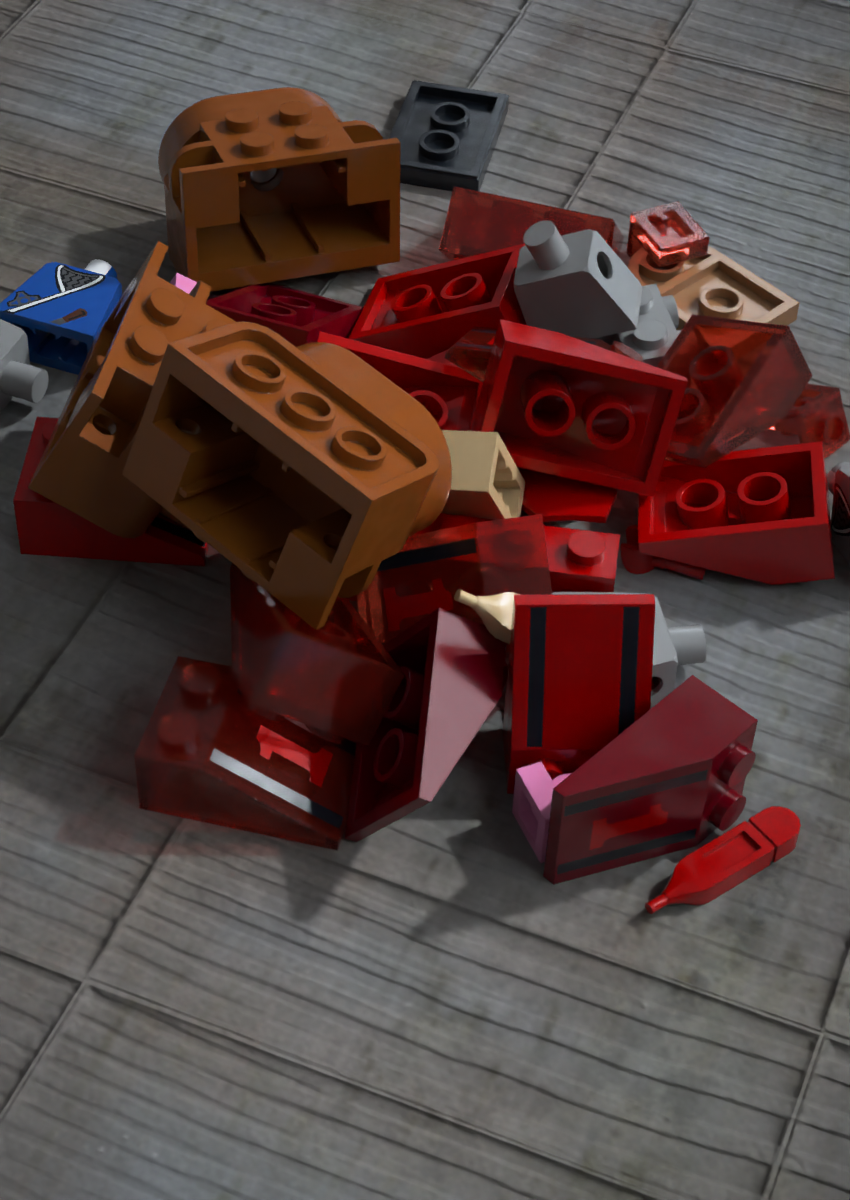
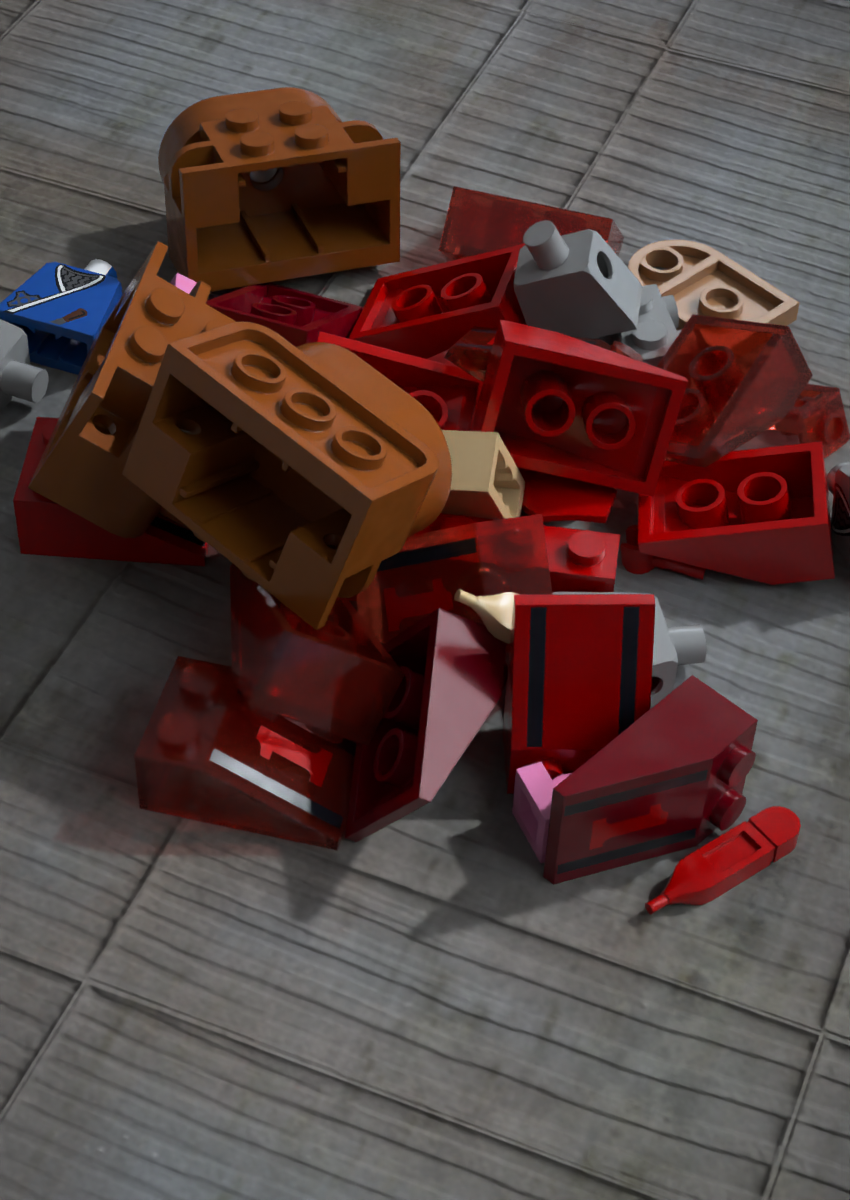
(448, 135): black tile -> none
(666, 234): clear red bracket -> none

